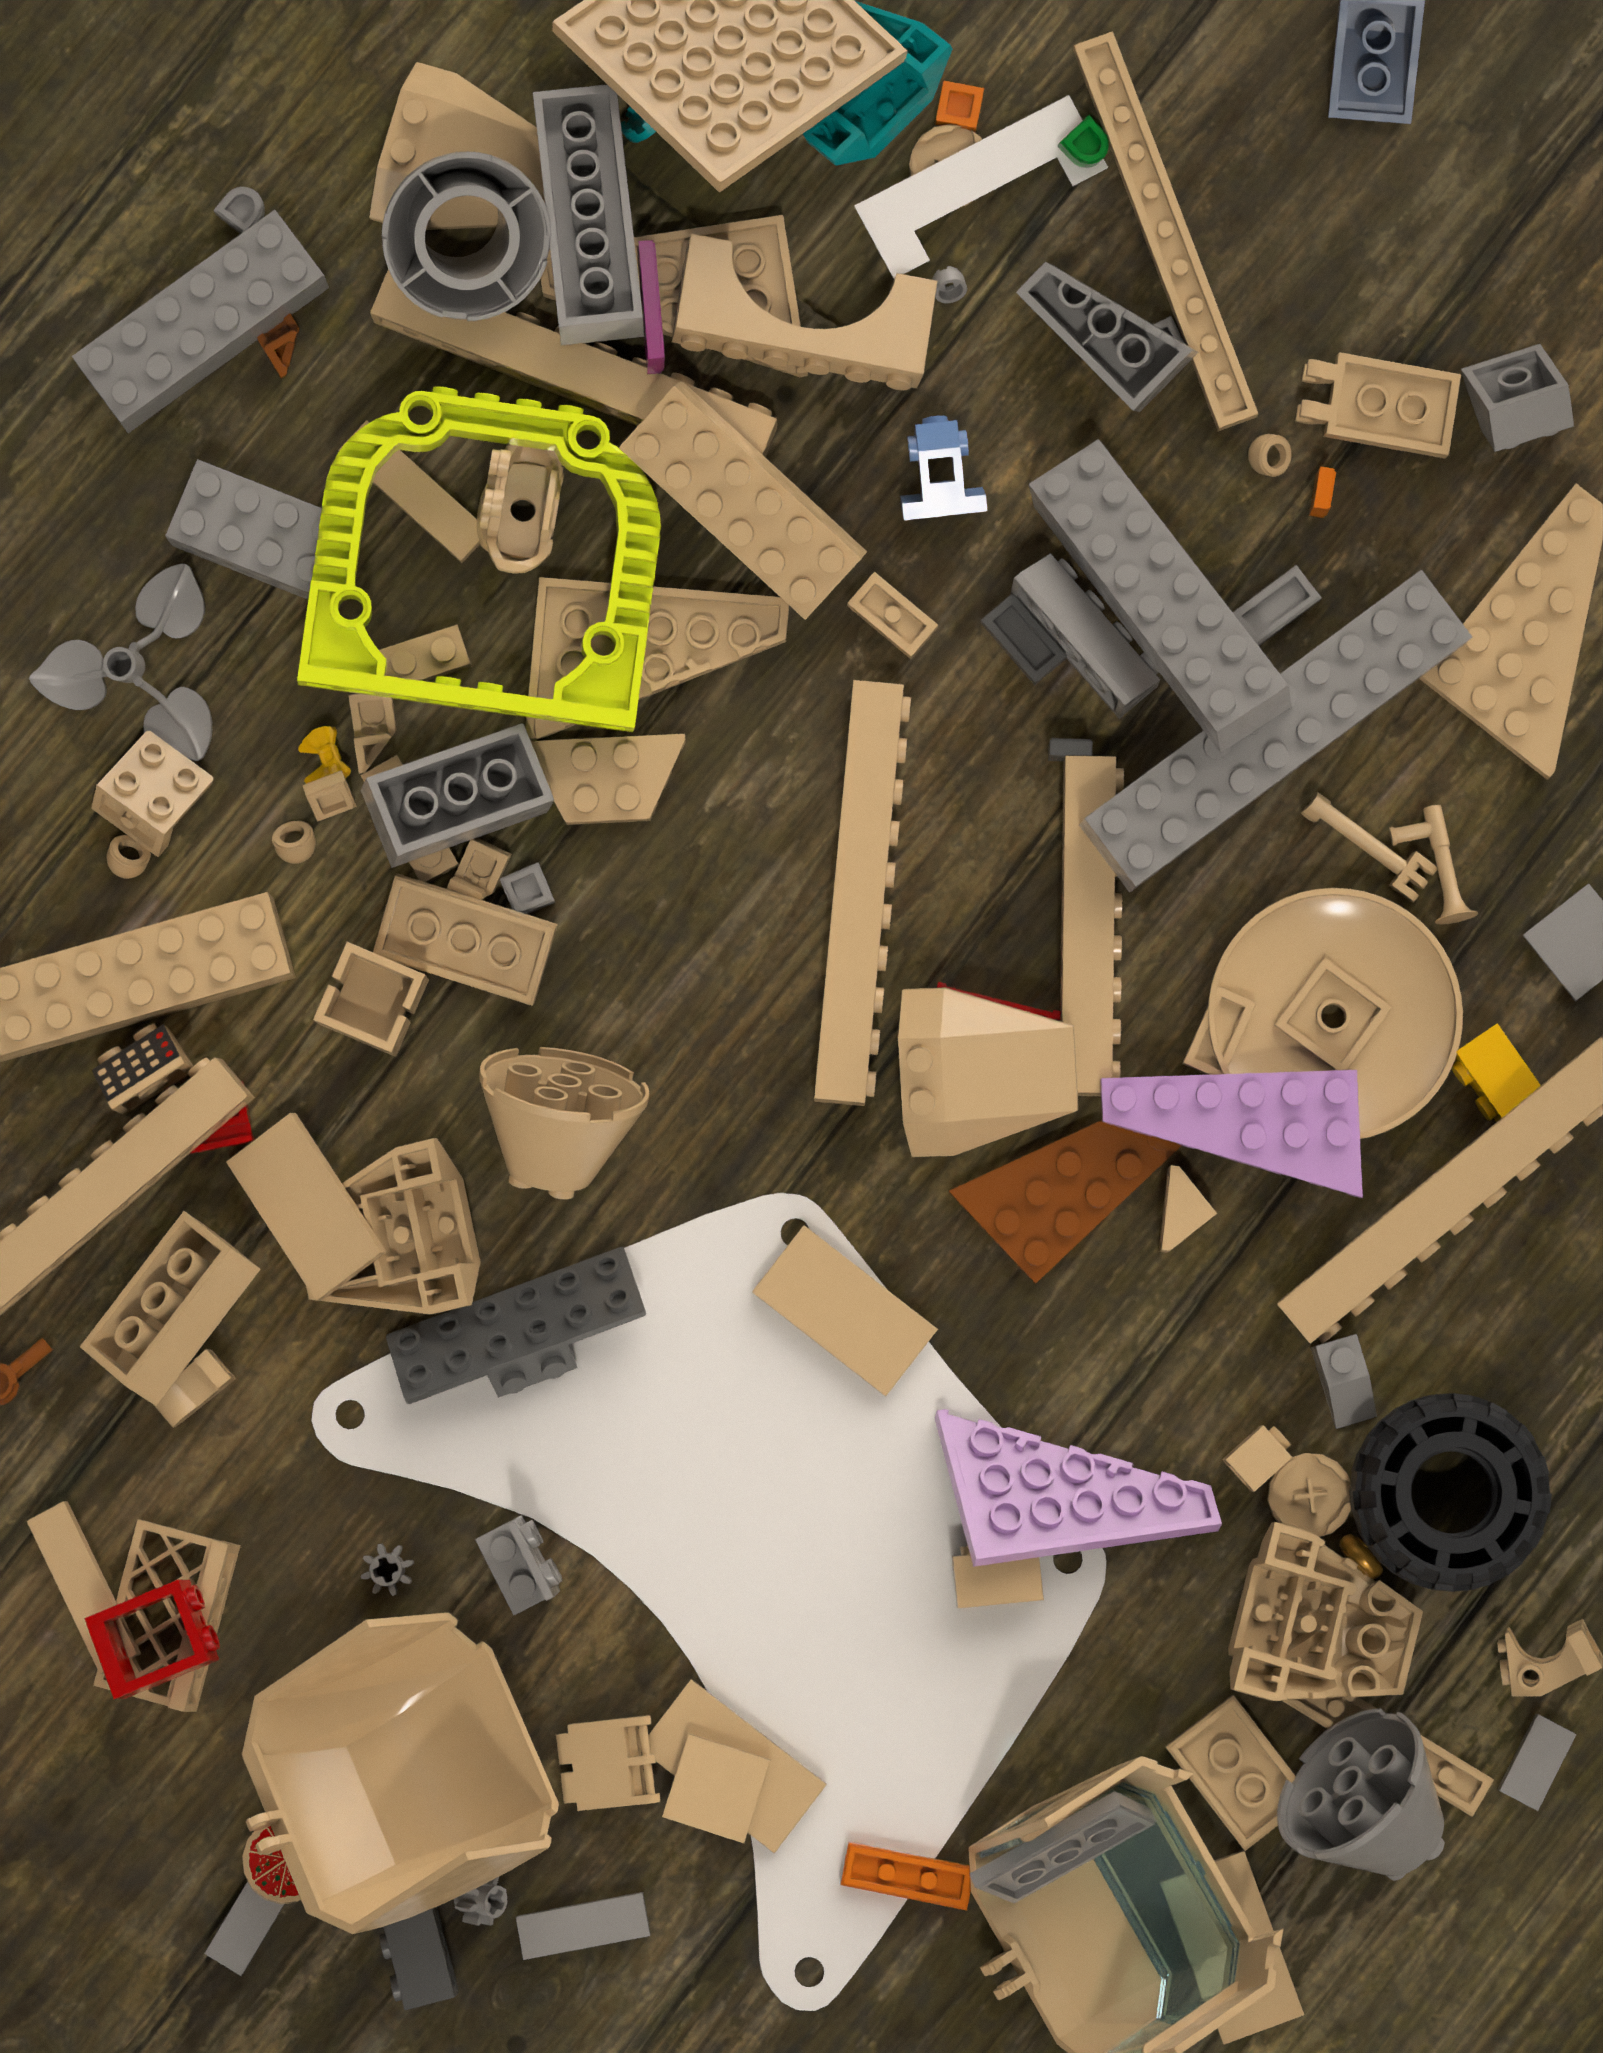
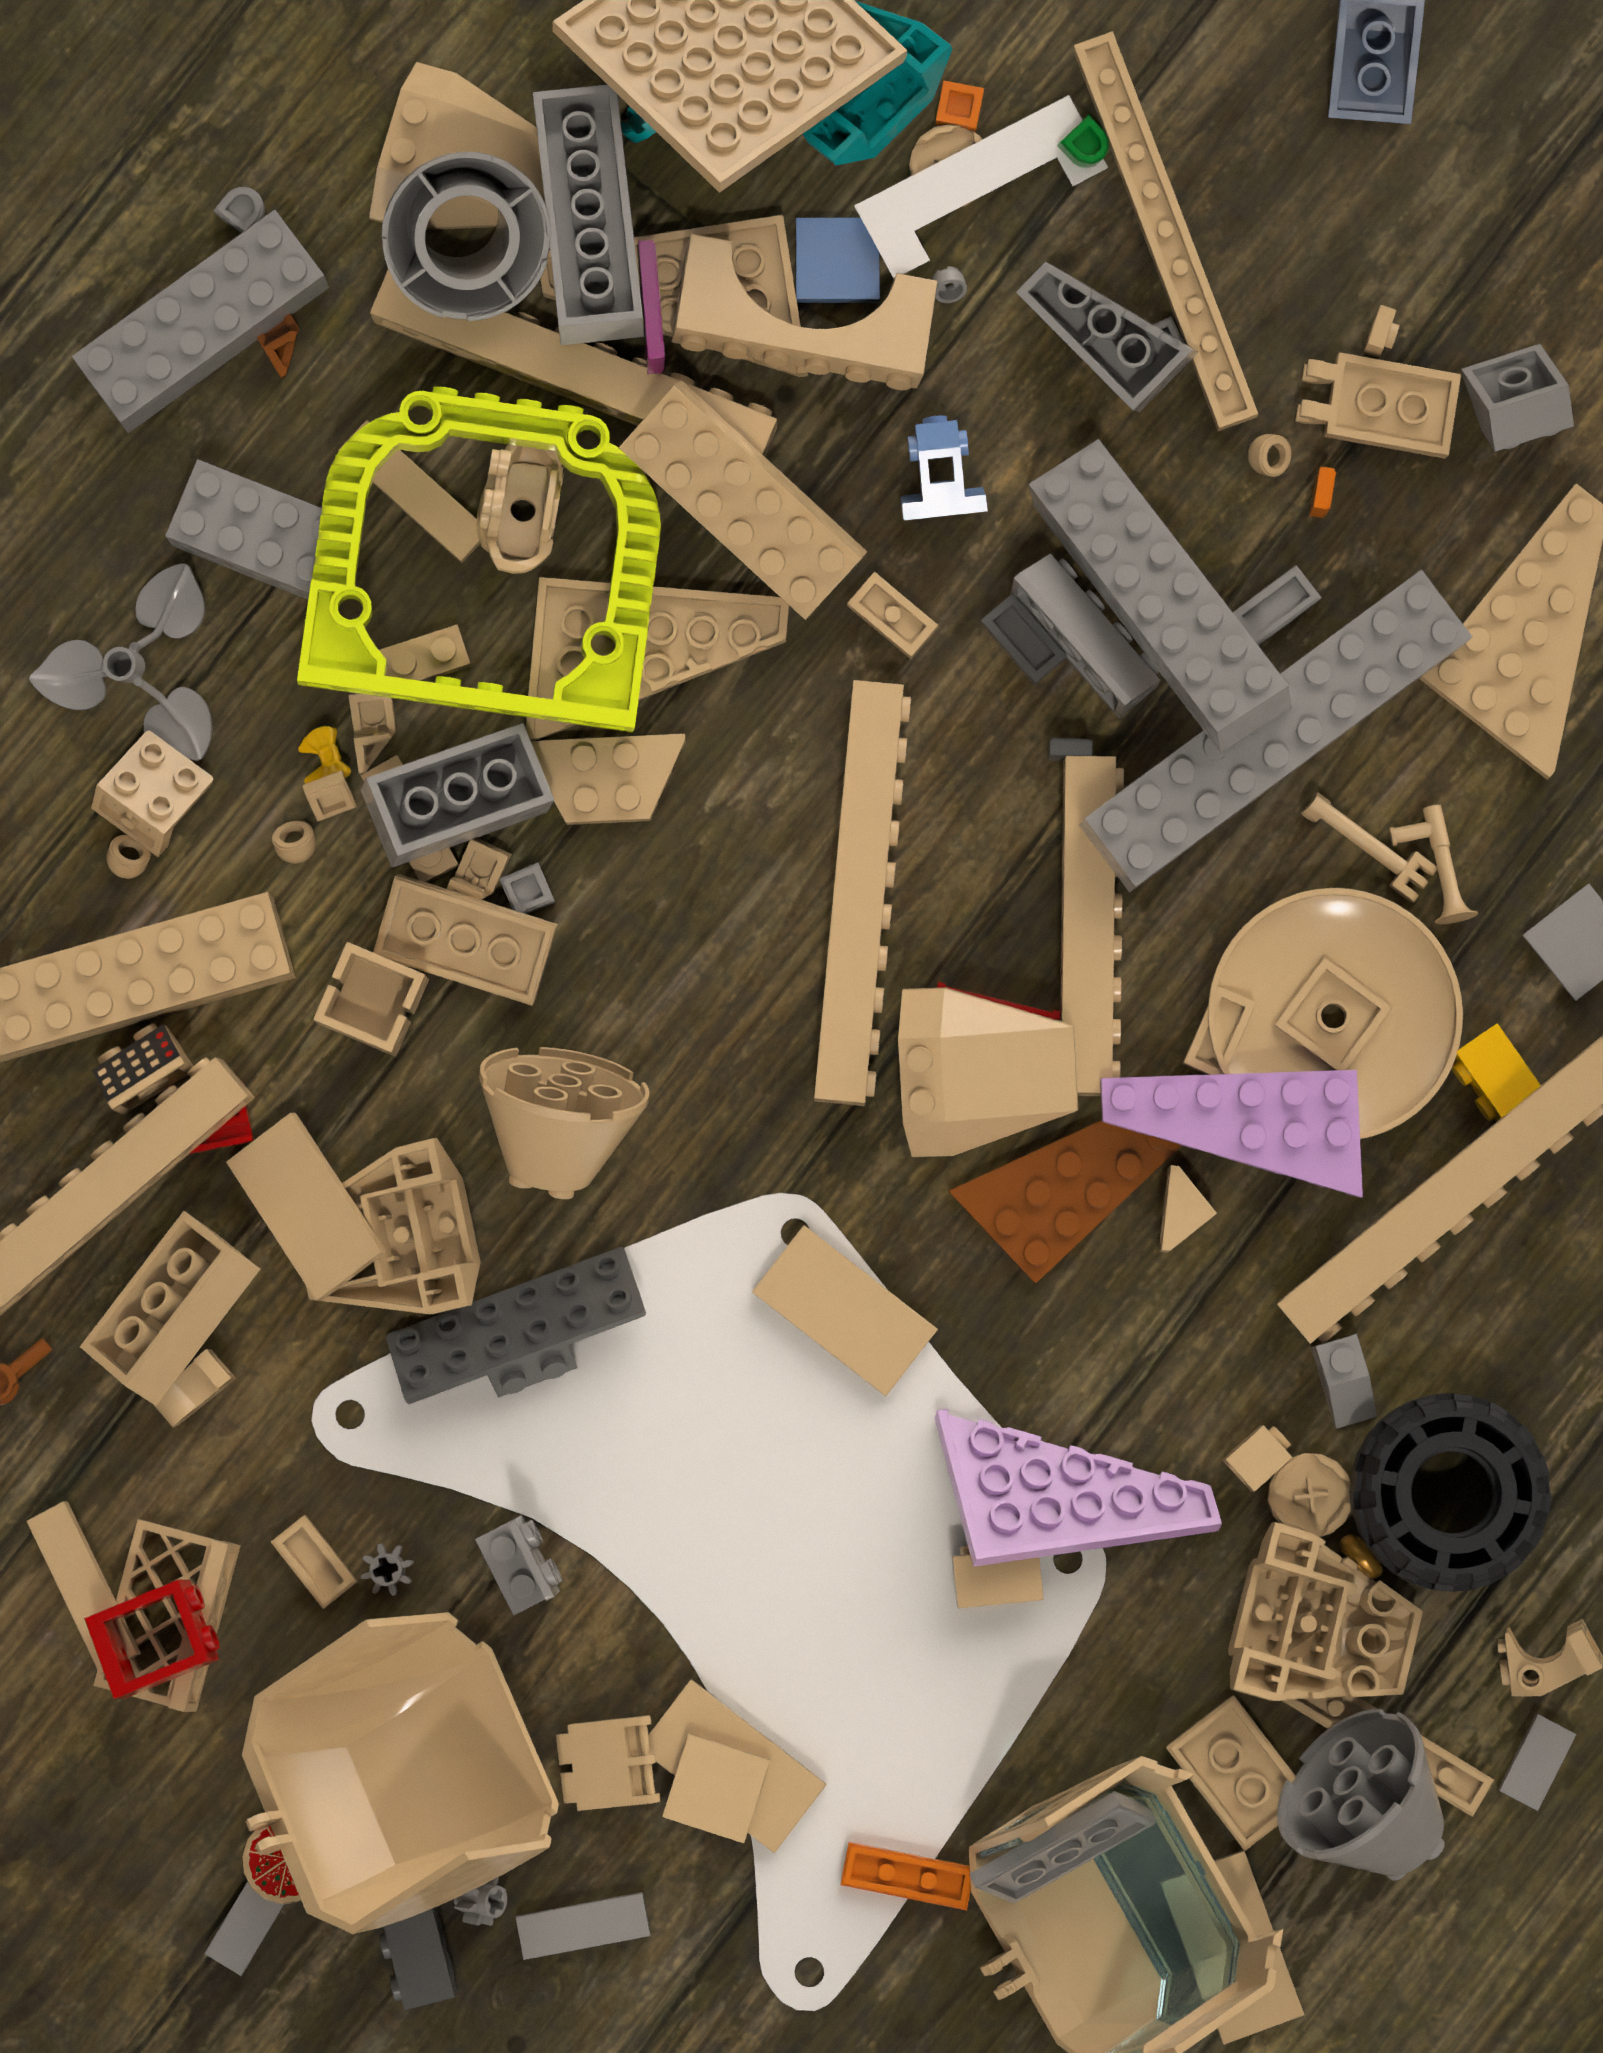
(314, 1561): none -> tan tile
(835, 261): none -> medium blue tile
(1382, 332): none -> tan plate

